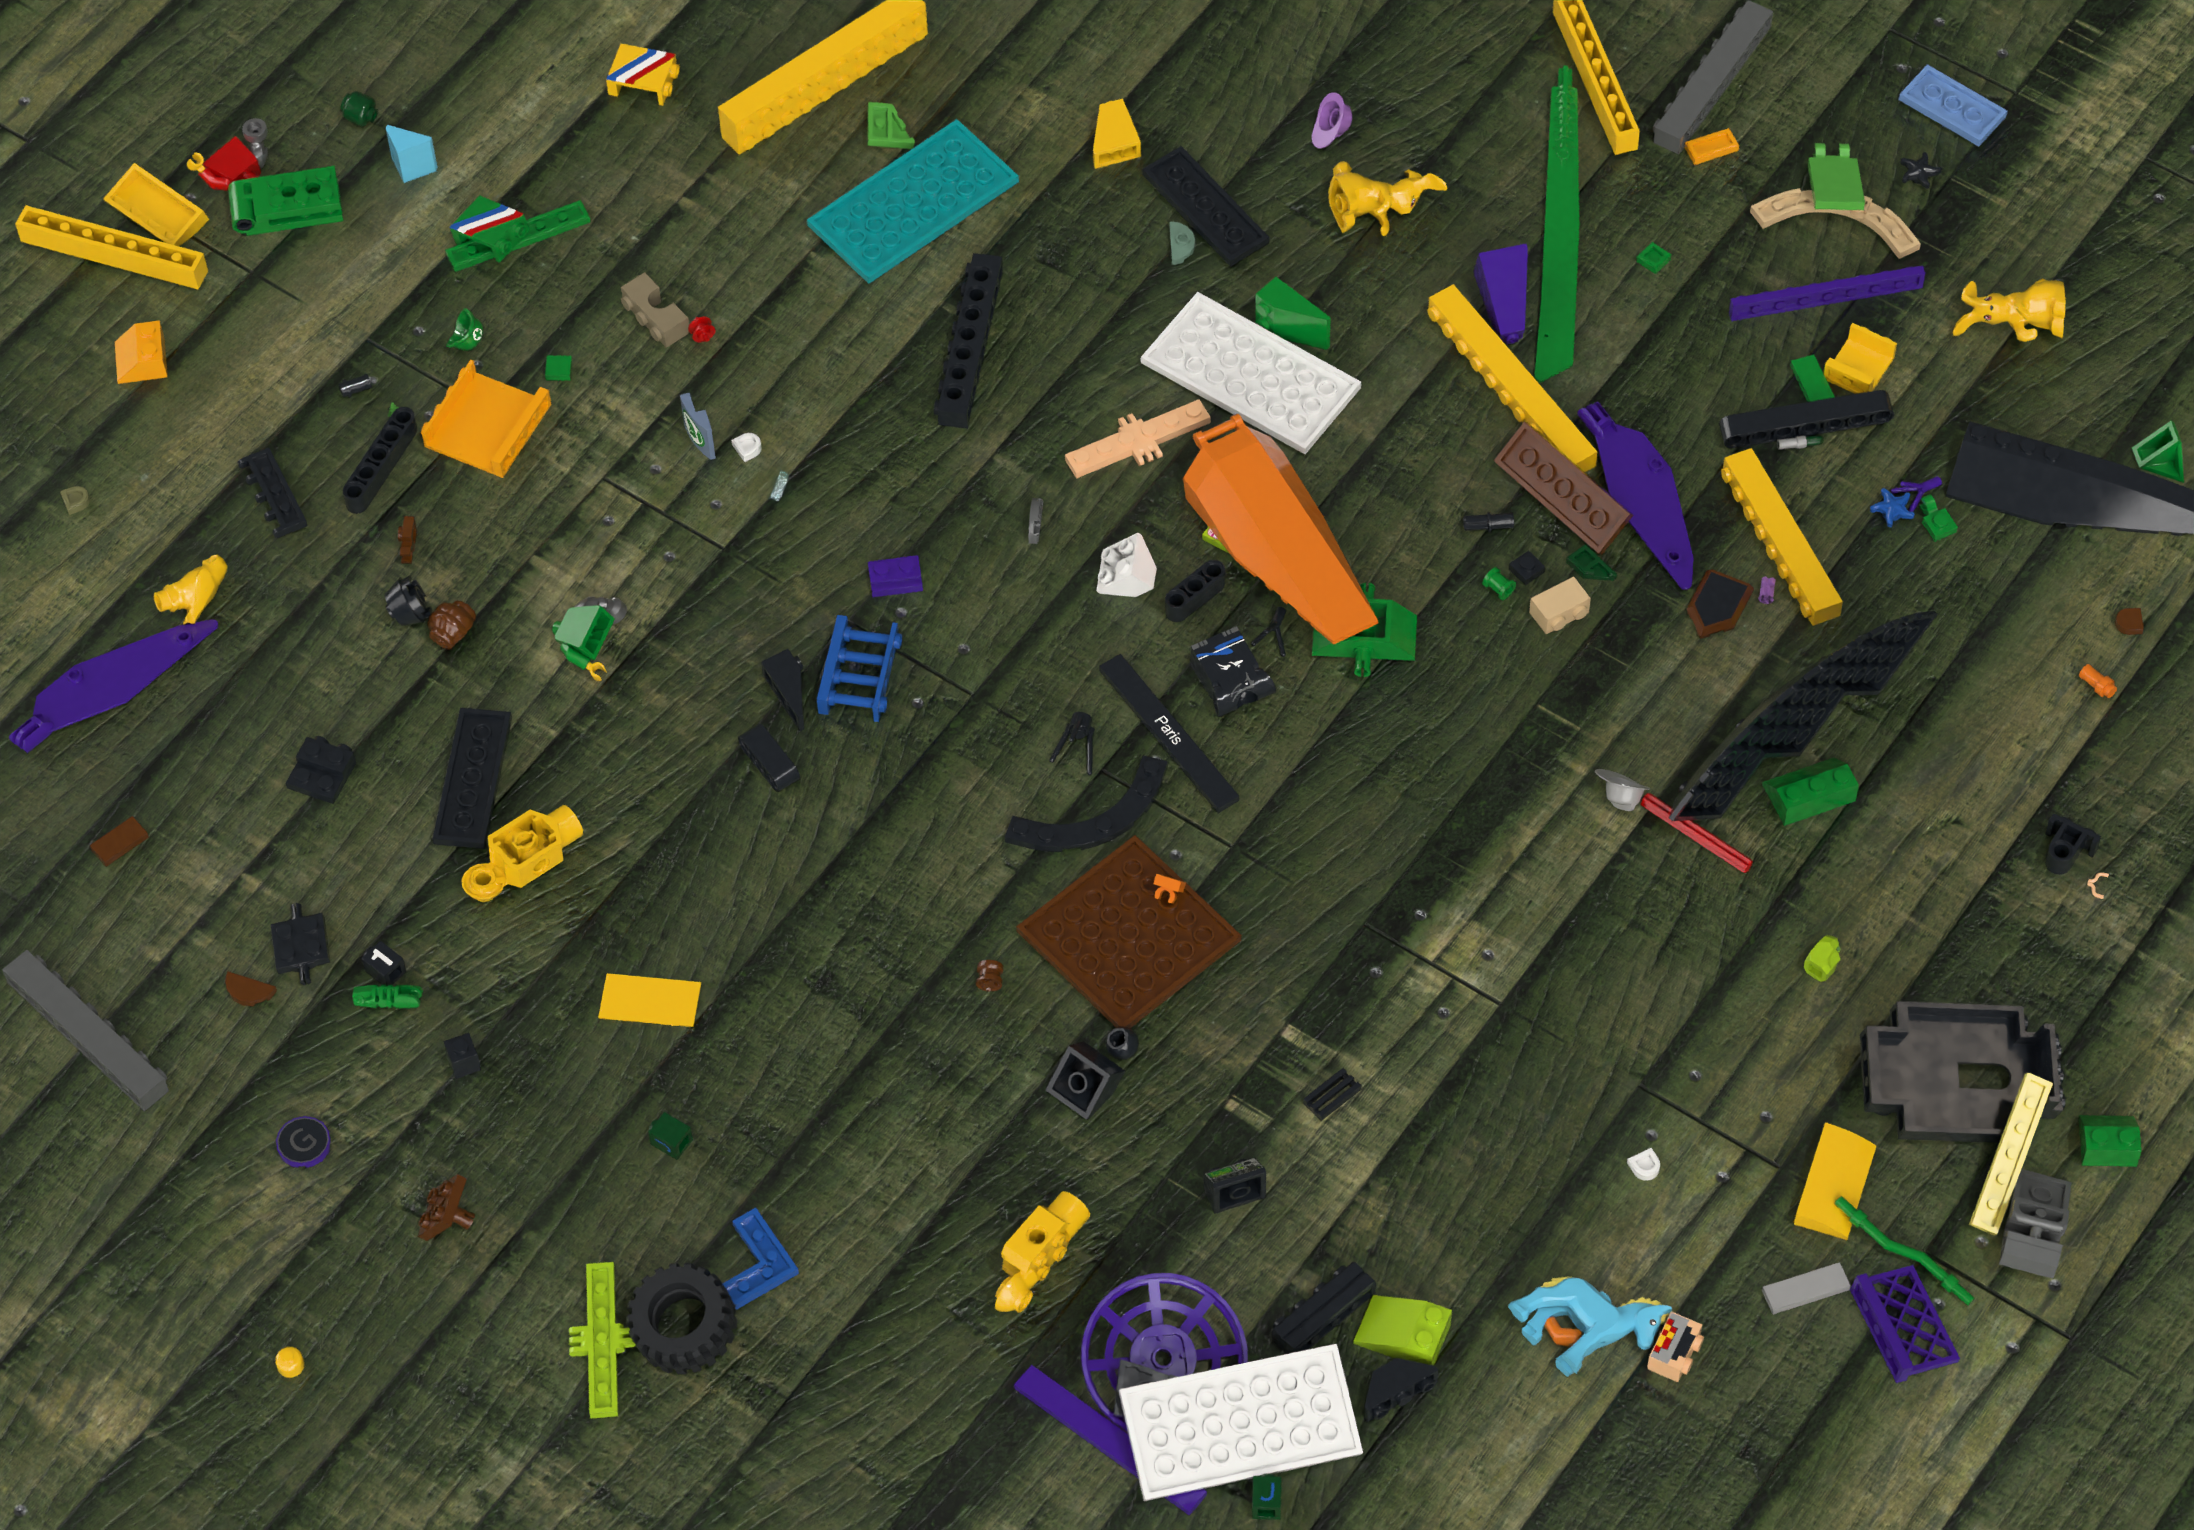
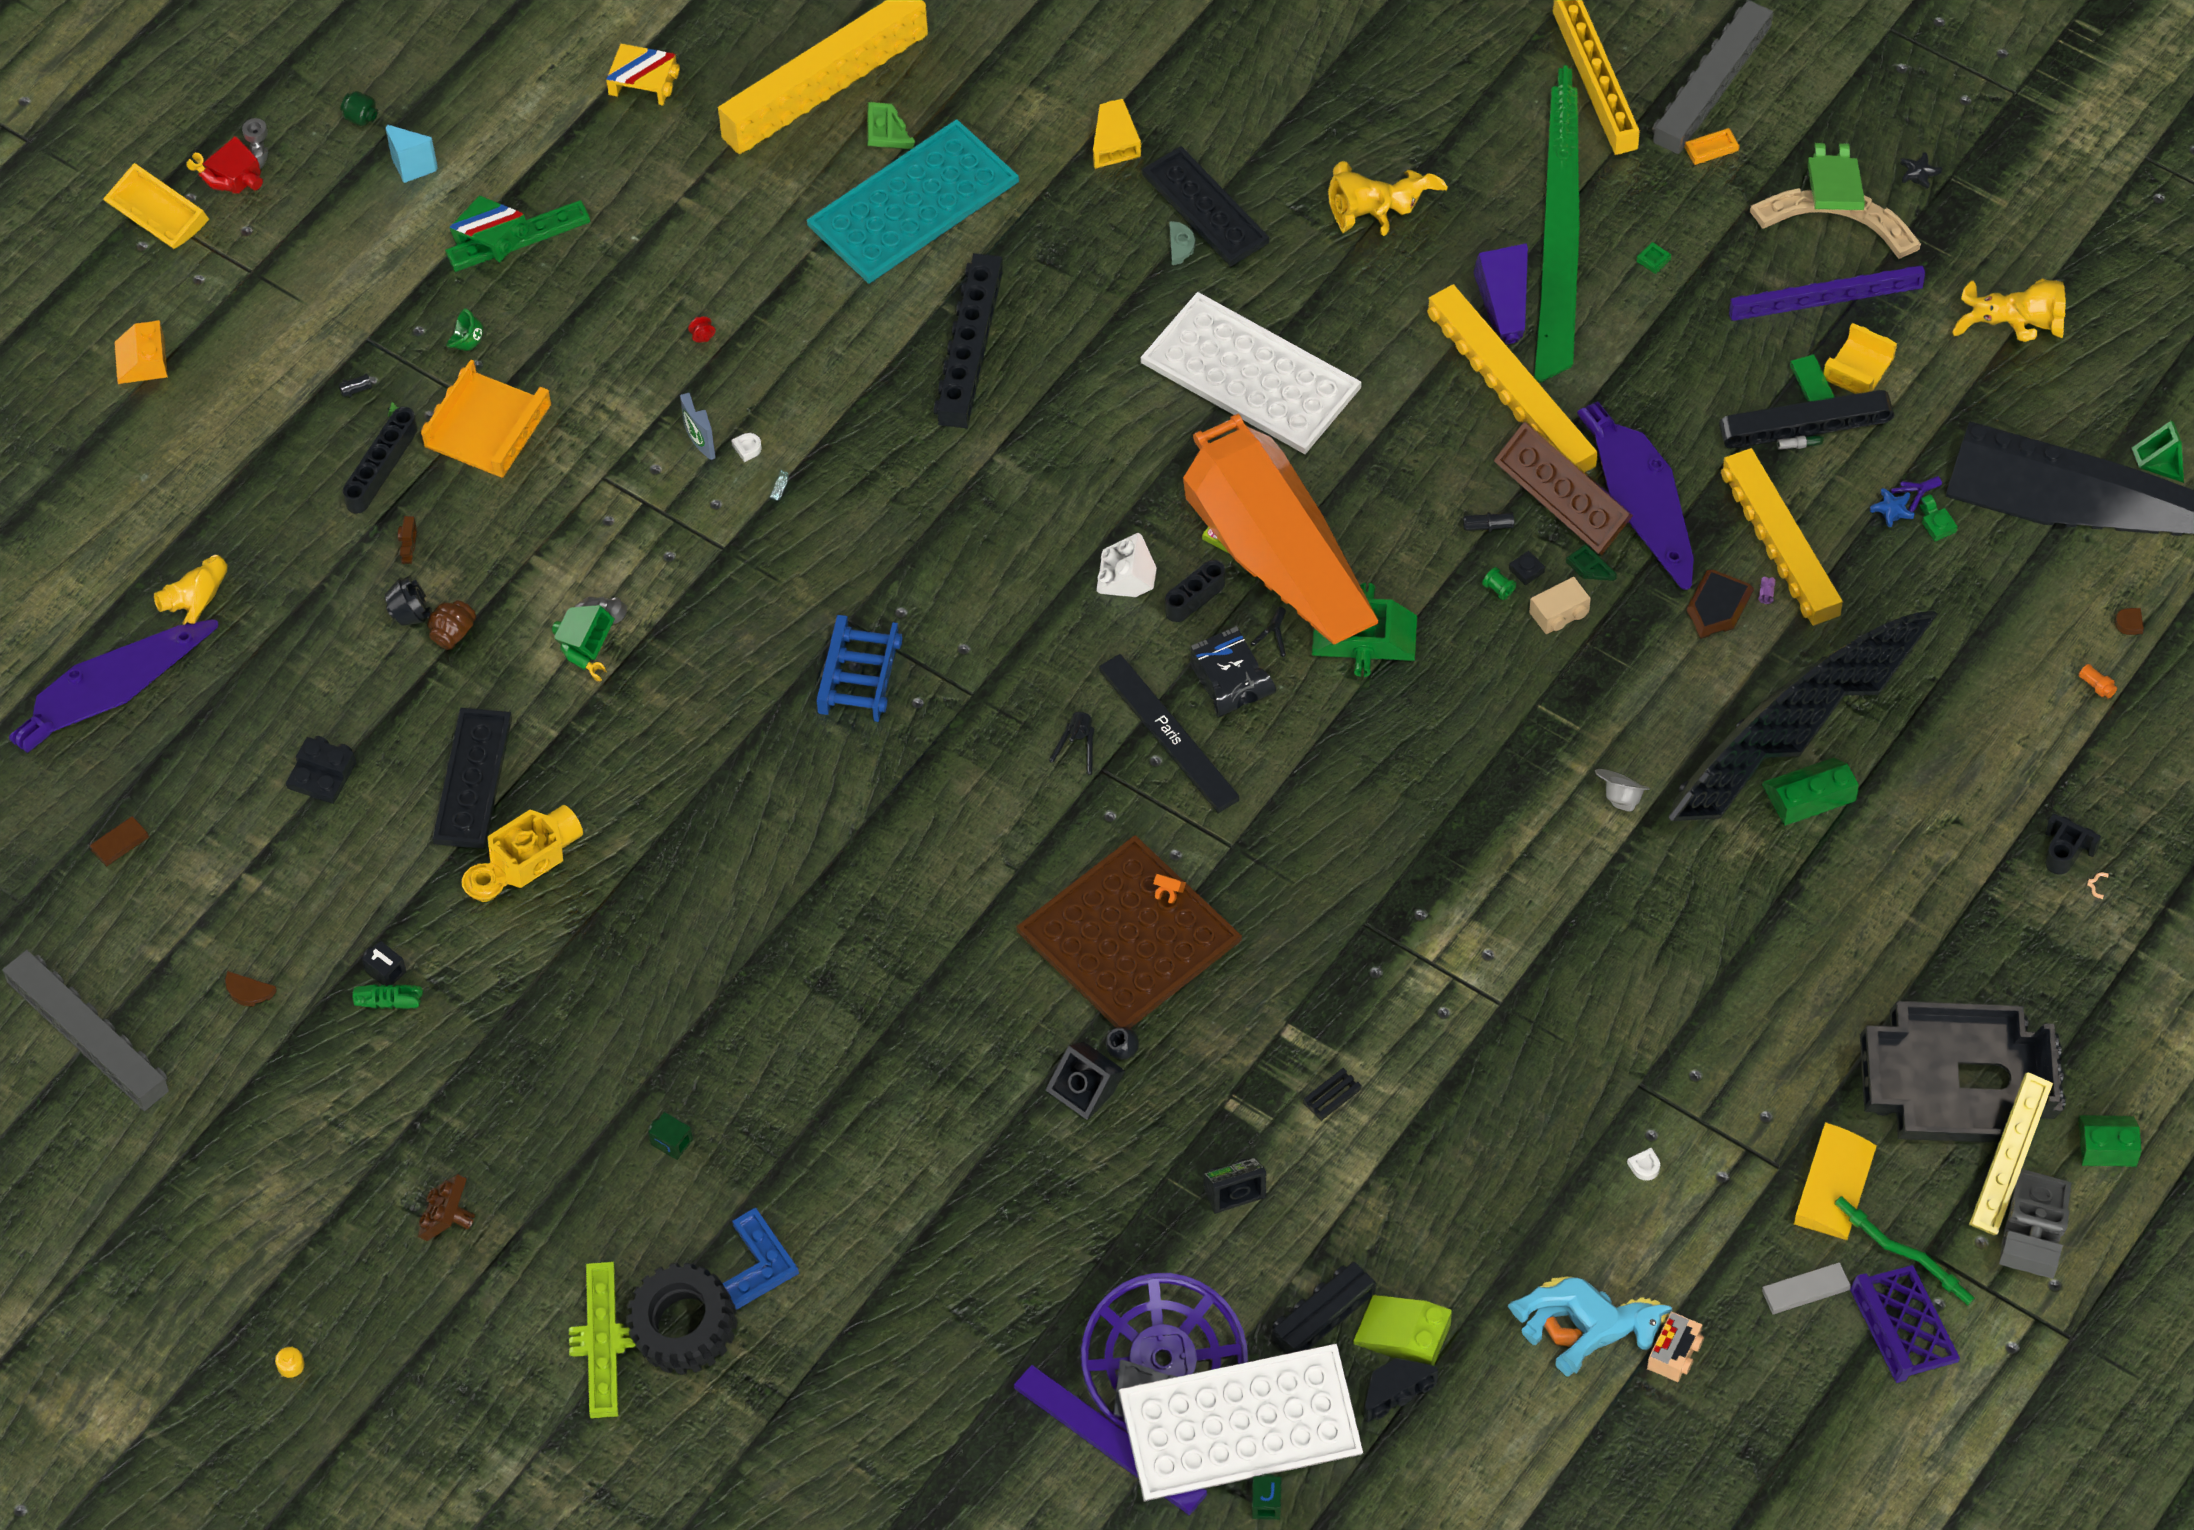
(75, 499): olive tile -> none
(112, 247): yellow brick -> none
(274, 491): black hinge -> none
(285, 201): green hinge -> none
(300, 943): black plate -> none
(303, 1142): black tile -> none
(462, 1055): black brick -> none
(558, 368): green tile -> none
(649, 1000): yellow window -> none
(665, 323): dark tan arch -> none
(769, 757): black beam -> none
(785, 680): black slope -> none
(895, 576): dark purple plate -> none
(989, 975): reddish brown wheel -> none
(1035, 520): dark grey tile -> none
(1036, 1247): yellow brick -> none
(1100, 828): black plate -> none
(1138, 439): light nougat hinge -> none
(1291, 315): green slope -> none
(1332, 120): medium lavender piece -> none
(1698, 834): red axle -> none
(1823, 958): lime rock -> none
(1953, 105): medium blue plate -> none

